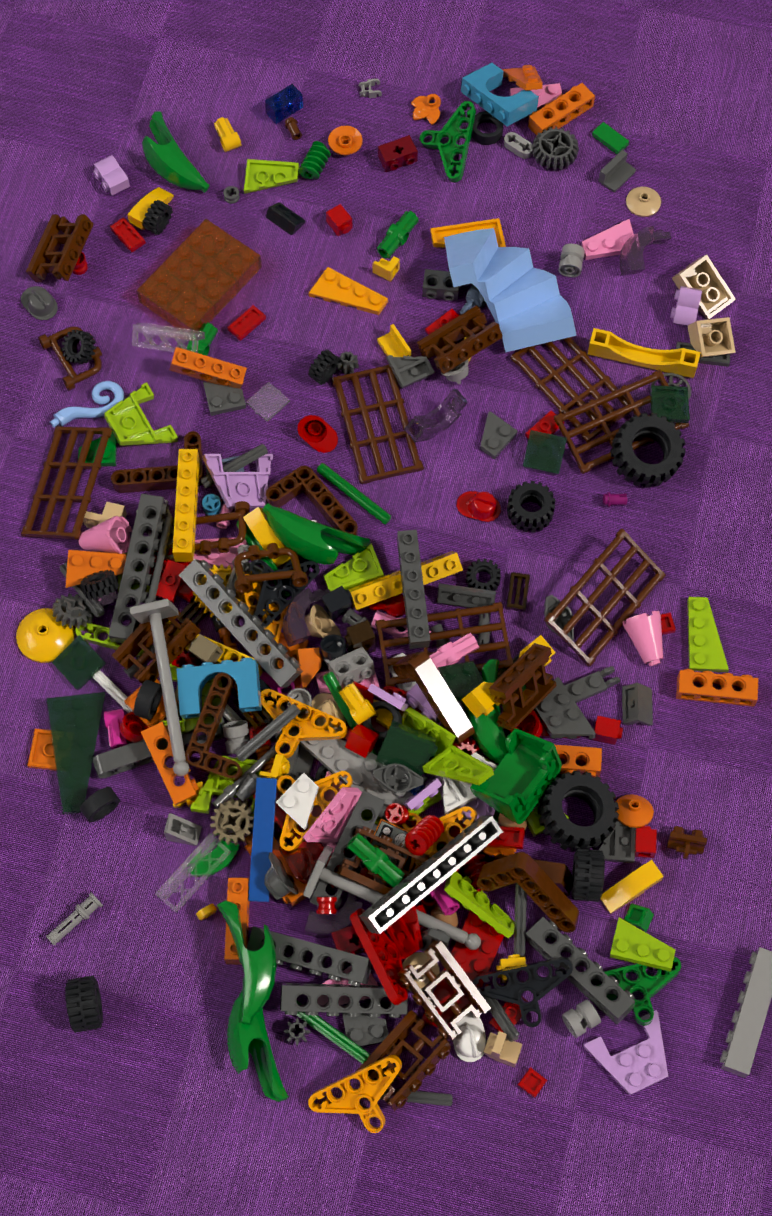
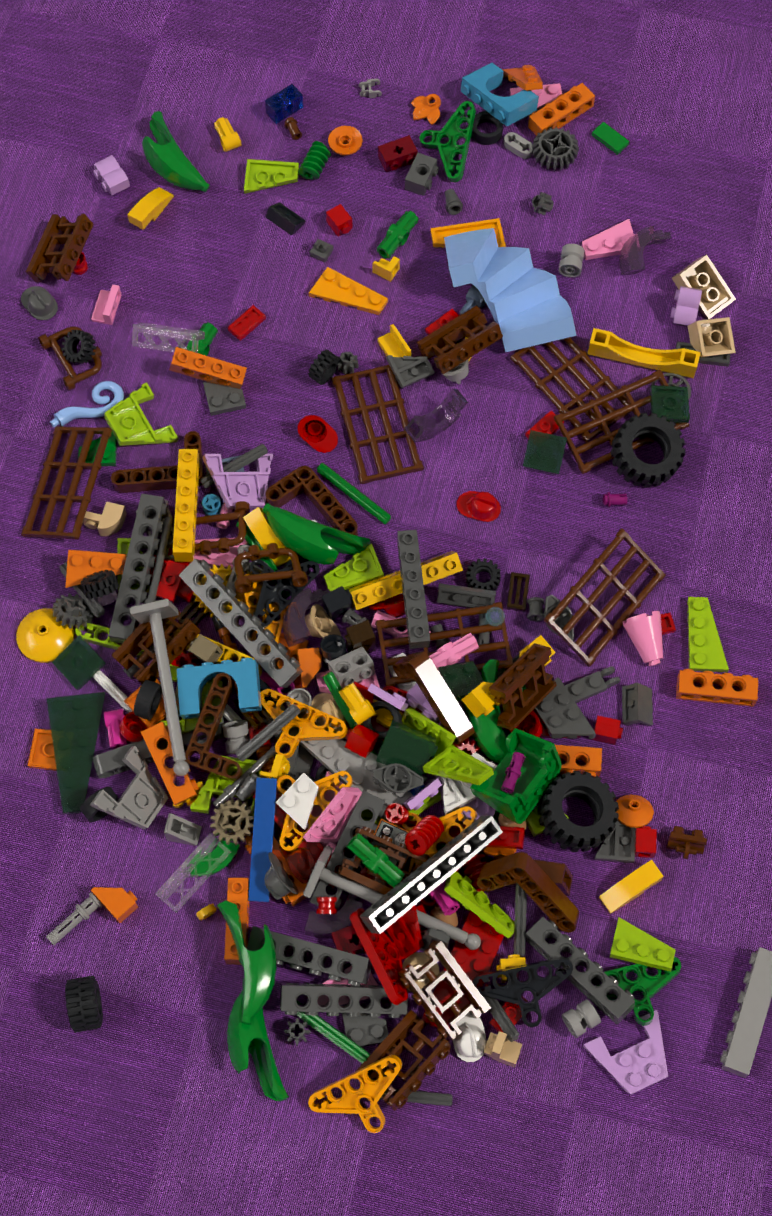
(107, 305): none -> bright pink panel
(108, 536): bright pink cone -> none
(116, 901): none -> orange slope
(127, 234): red plate -> none
(140, 800): none -> light grey wing
(157, 217): black tyre -> none
(199, 277): clear orange brick -> none
(227, 191): dark grey bush -> none
(267, 401): clear piece -> none
(321, 250): none -> dark grey tile
(421, 174): none -> dark grey brick
(442, 281): dark grey brick -> none
(453, 203): none -> dark grey cone
(495, 616): none -> clear light blue plate
(496, 435): dark grey wing -> none
(513, 772): none -> magenta pin
(532, 1082): red tile -> none
(533, 493): black tyre -> none
(536, 609): none -> dark grey bush
(542, 203): none -> dark grey gear
(588, 875): black tyre -> none
(616, 172): dark grey panel -> none
(639, 916): green slope -> none
(640, 206): tan dish -> none

